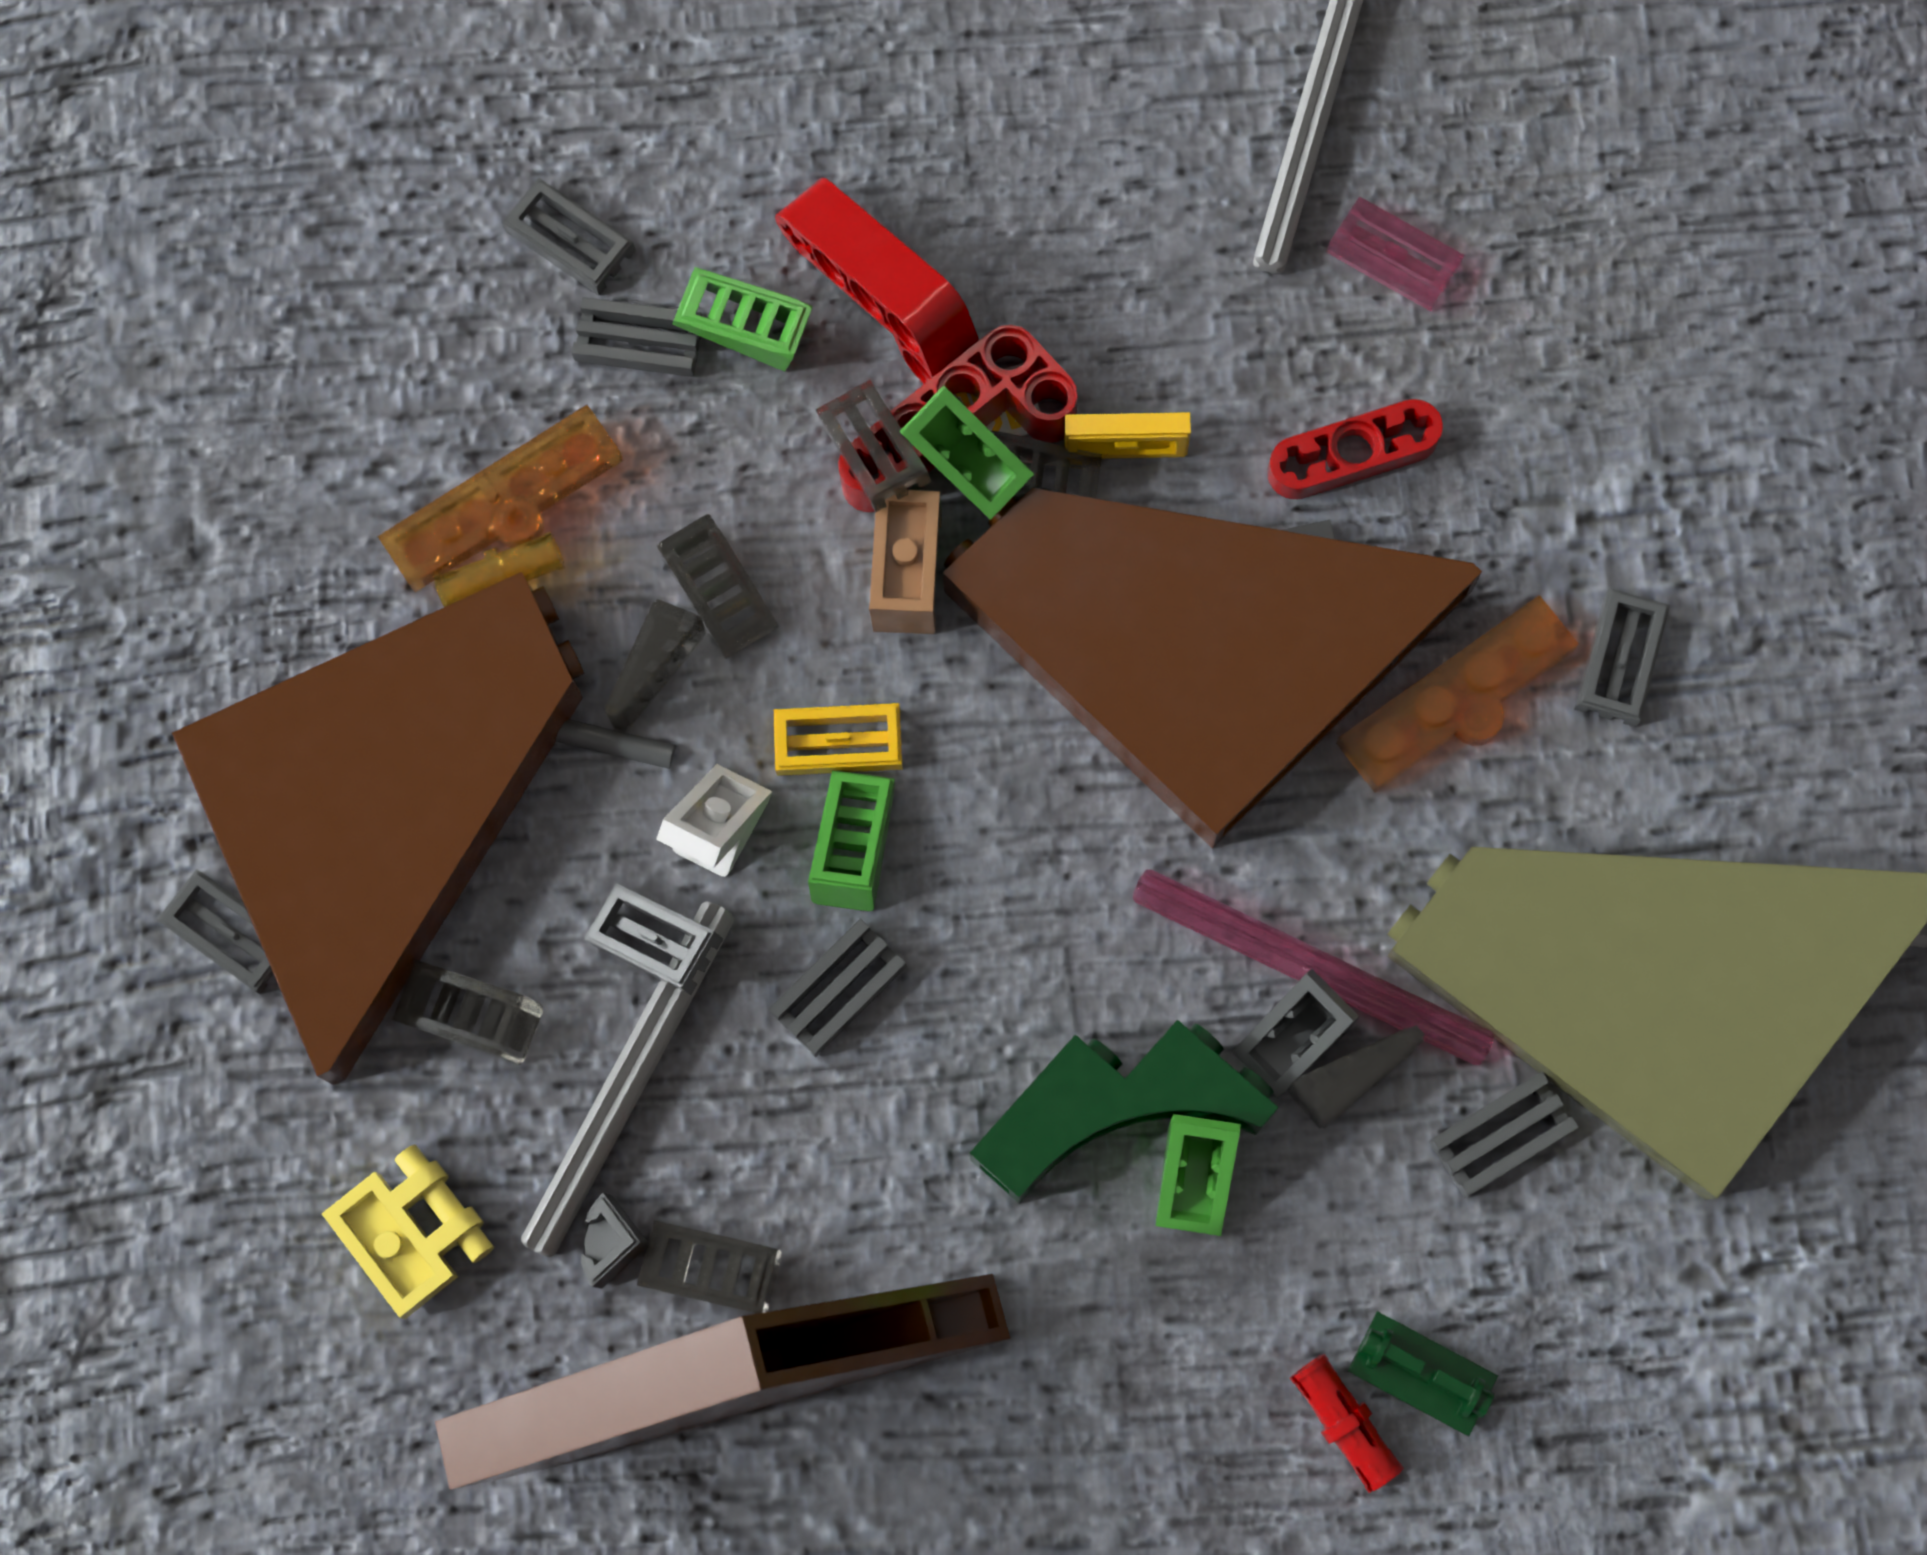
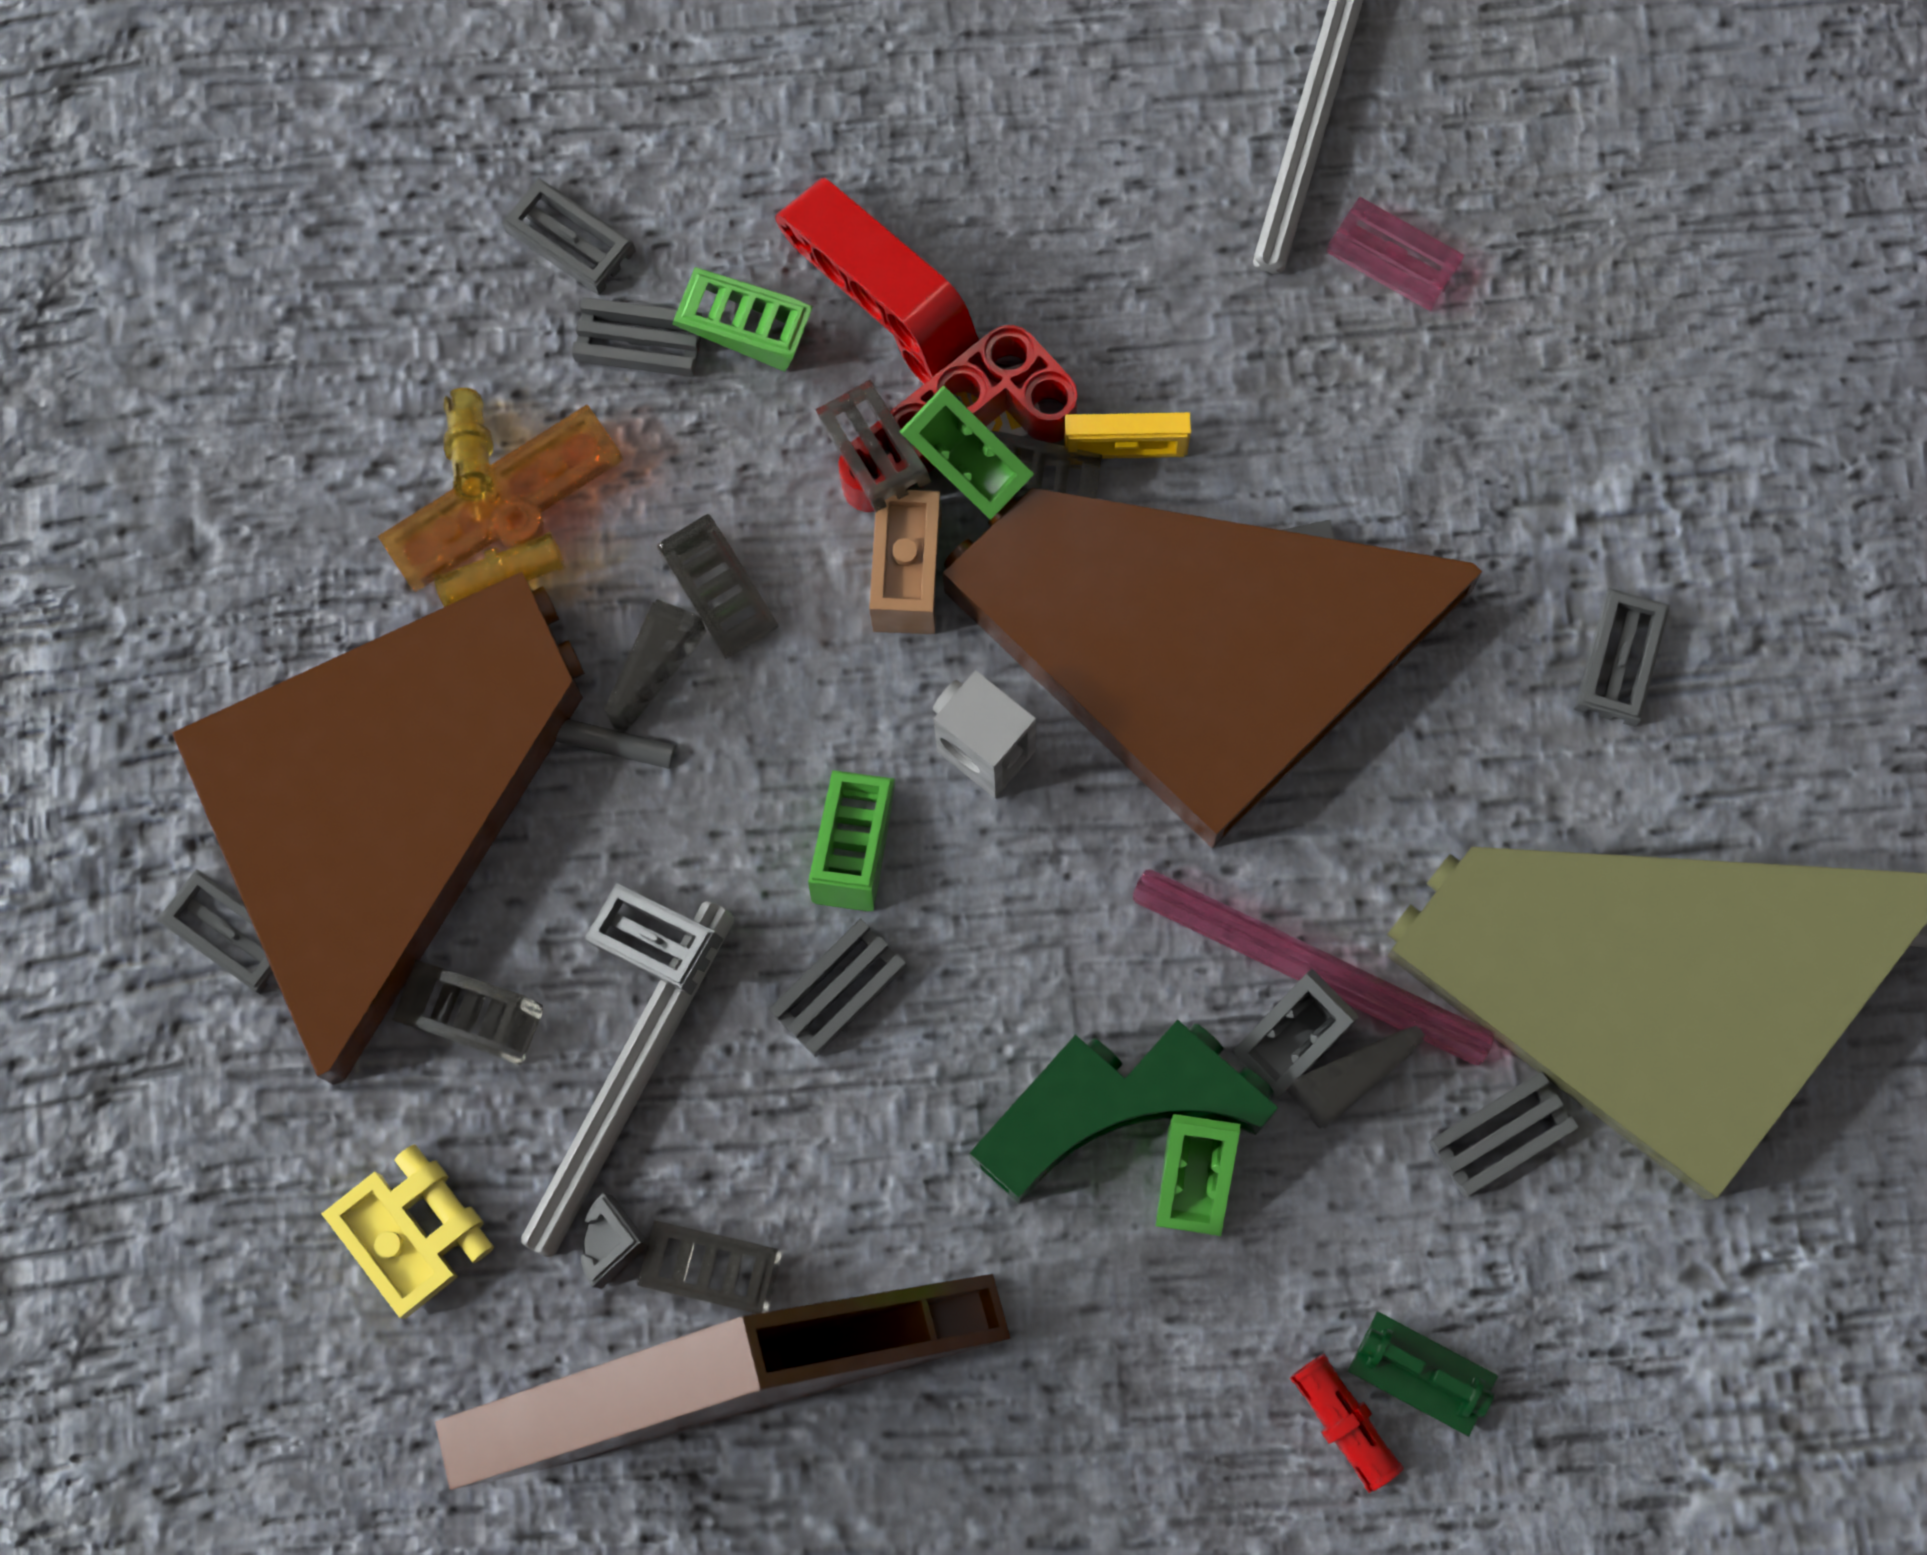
(468, 444): none -> clear yellow pin
(715, 819): white slope -> none
(839, 762): yellow tile -> none
(983, 732): none -> light grey brick
(1307, 449): red beam -> none
(1458, 696): clear orange hinge -> none

